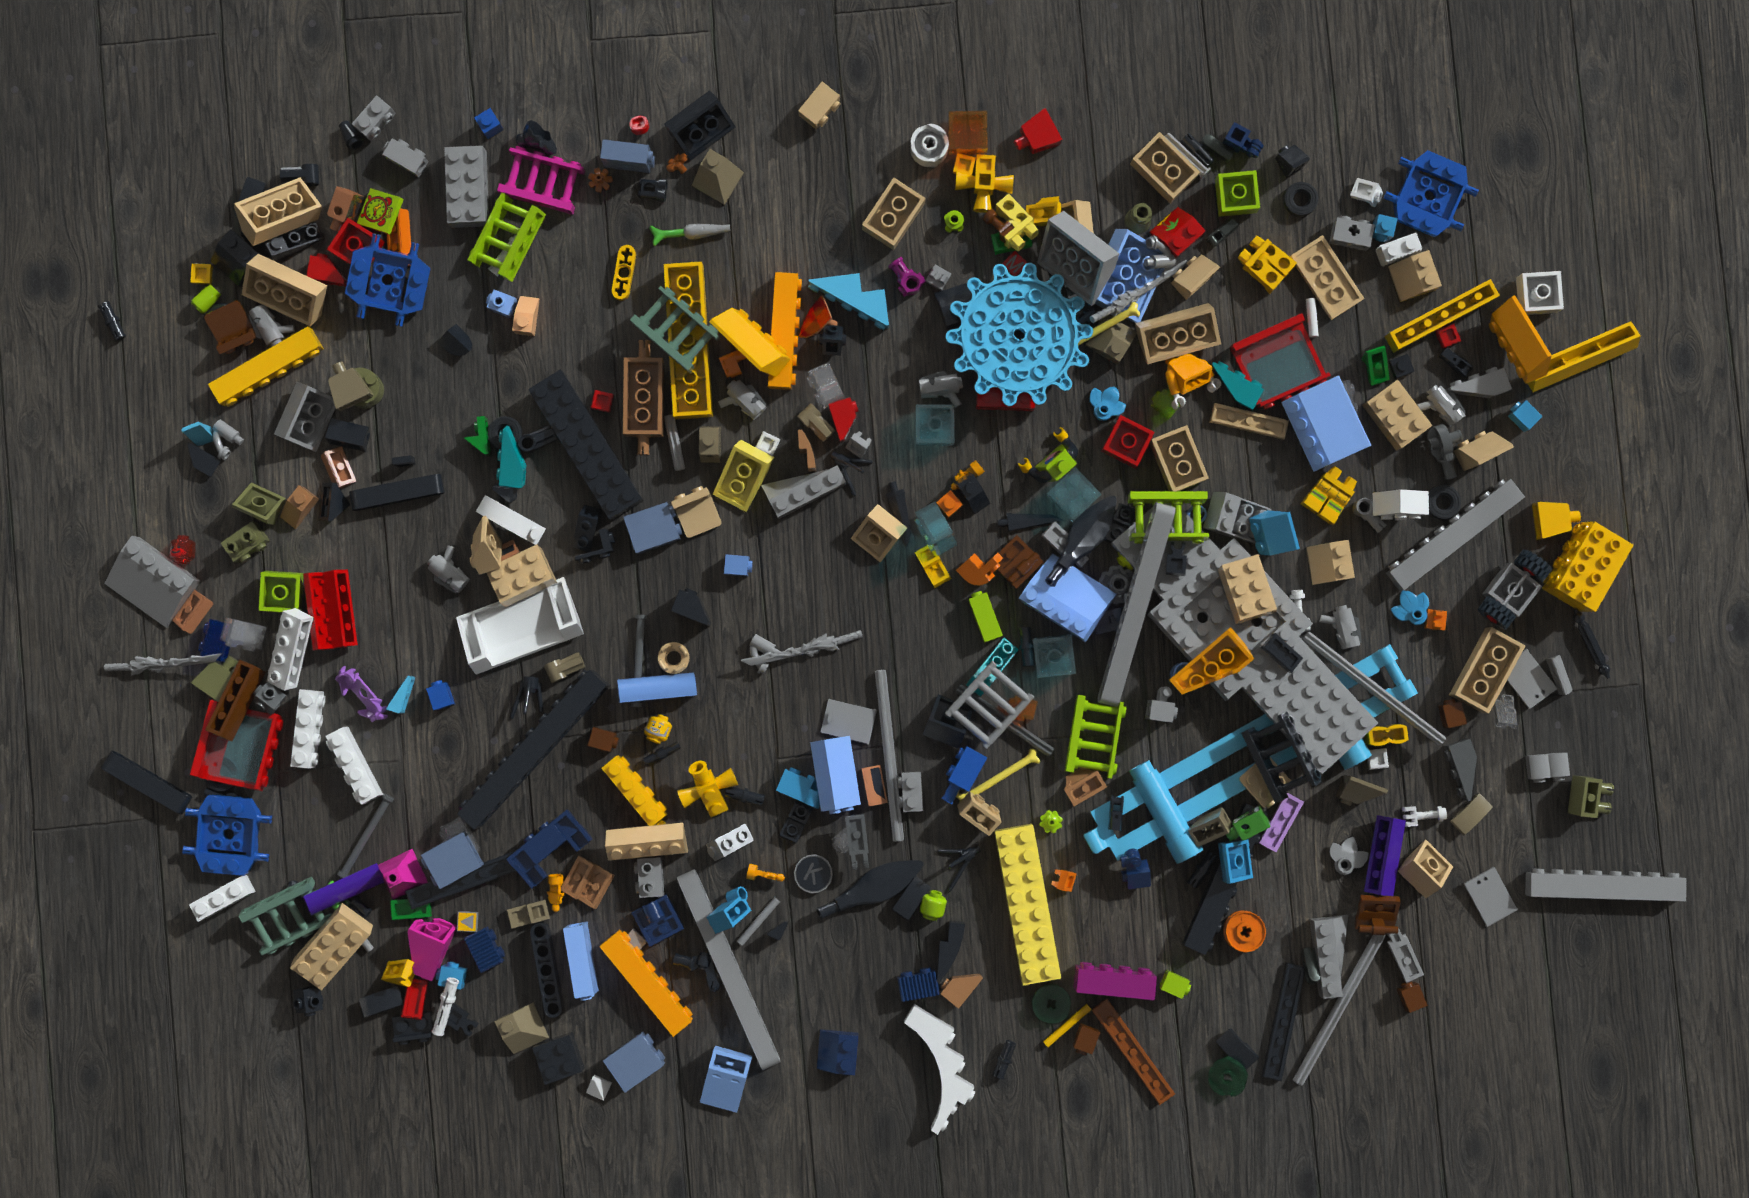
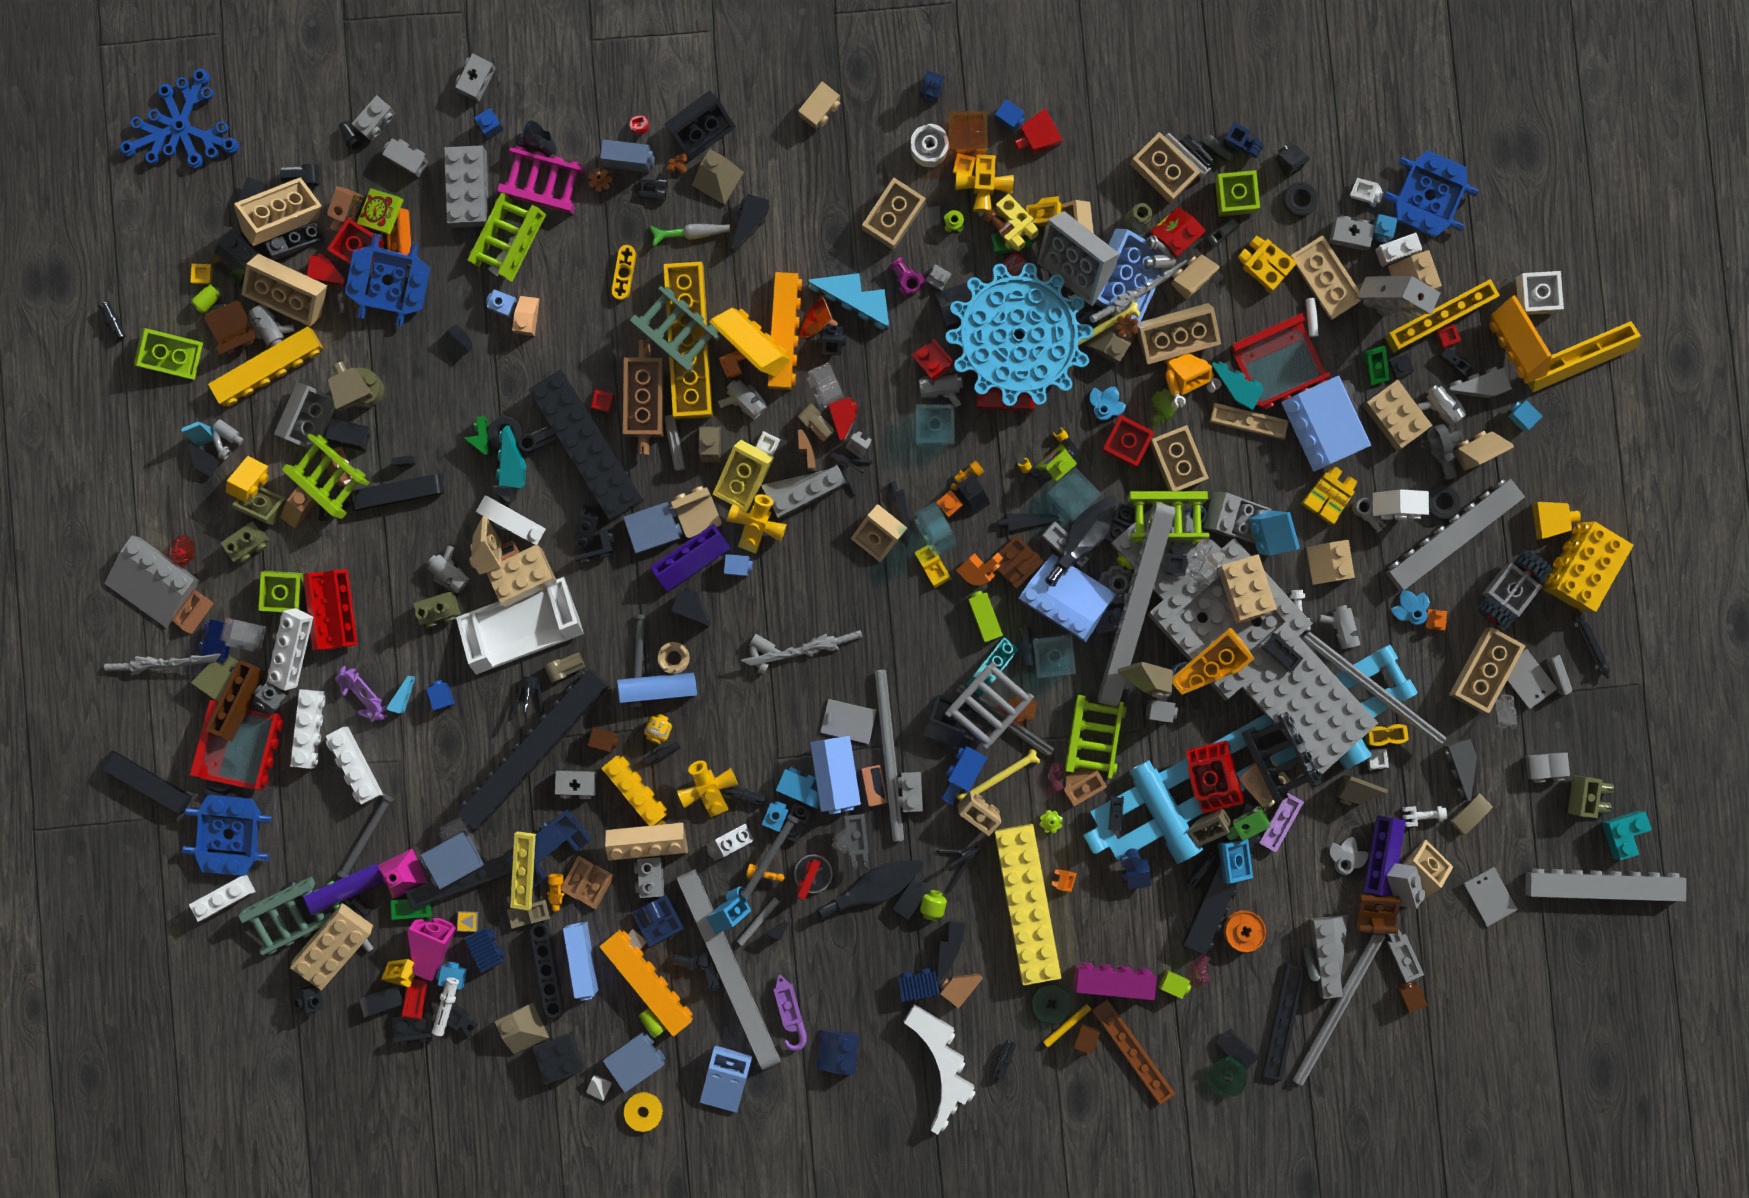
(159, 135): none -> blue plant
(168, 353): none -> lime slope
(247, 479): none -> yellow brick
(308, 484): none -> lime fence
(436, 609): none -> olive brick
(475, 88): none -> light grey brick
(522, 870): none -> light yellow plate
(586, 779): none -> light grey brick
(638, 1122): none -> yellow tile
(652, 1023): none -> lime piece
(690, 557): none -> dark purple brick
(752, 217): none -> black slope
(756, 523): none -> yellow brick
(769, 856): none -> dark grey bar
(775, 816): none -> dark azure brick
(790, 1012): none -> medium lavender plate
(804, 885): none -> red plate
(931, 87): none -> dark blue brick
(933, 360): none -> red plate
(1009, 115): none -> blue brick
(1054, 775): none -> clear pink arm
(1126, 326): none -> dark orange plant
(1149, 678): none -> dark tan slope
(1200, 969): none -> clear pink arm
(1205, 561): none -> clear brick
(1214, 776): none -> red slope
(1398, 295): none -> light grey brick
(1406, 884): none -> light grey brick
(1452, 713): reddish brown brick -> none
(1621, 833): none -> teal brick

